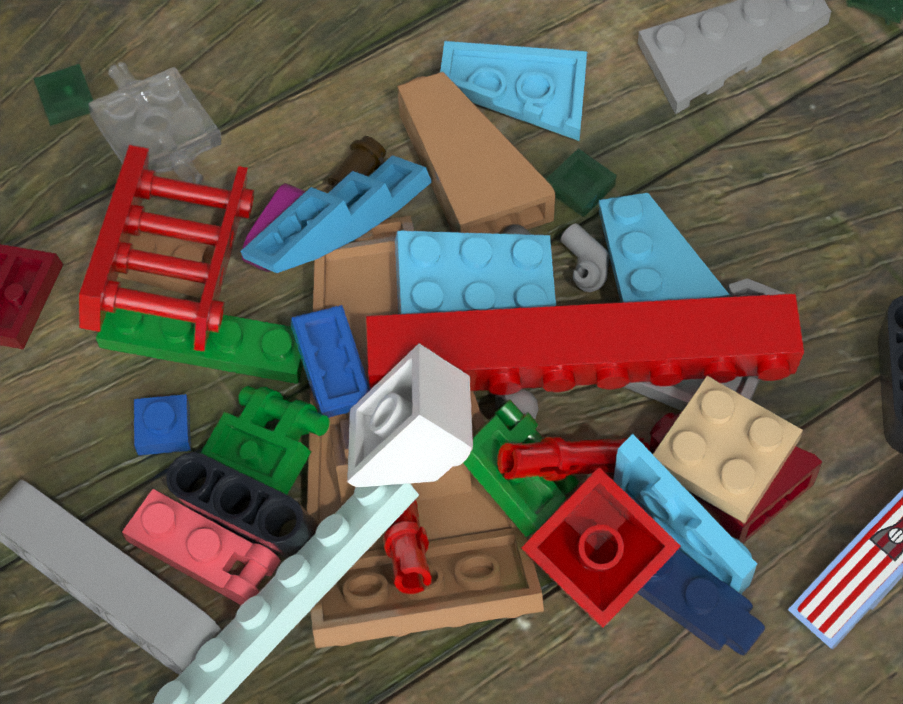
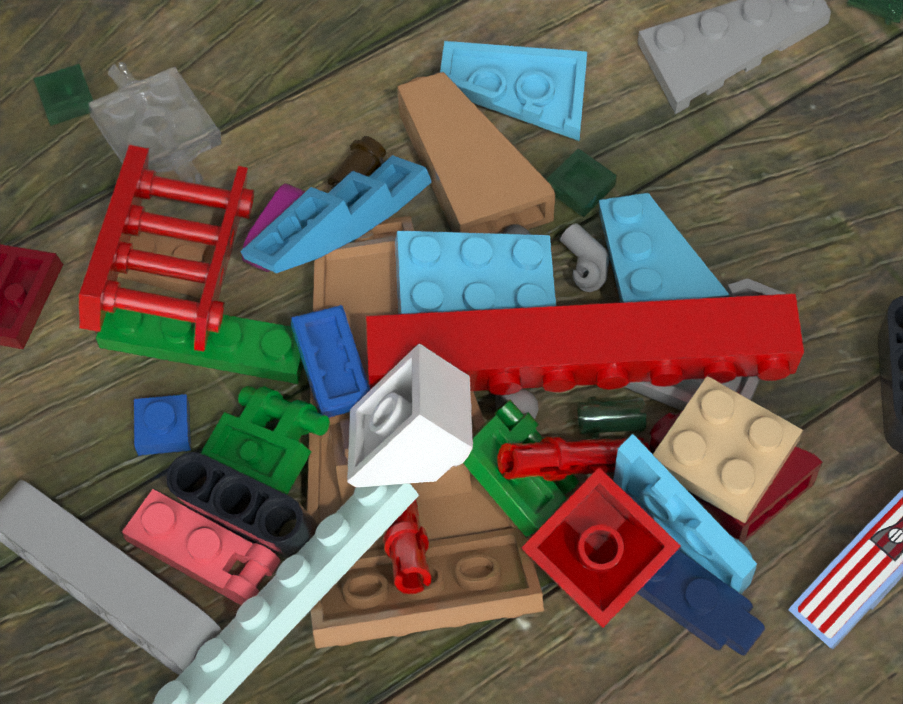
(610, 416): none -> clear green pin

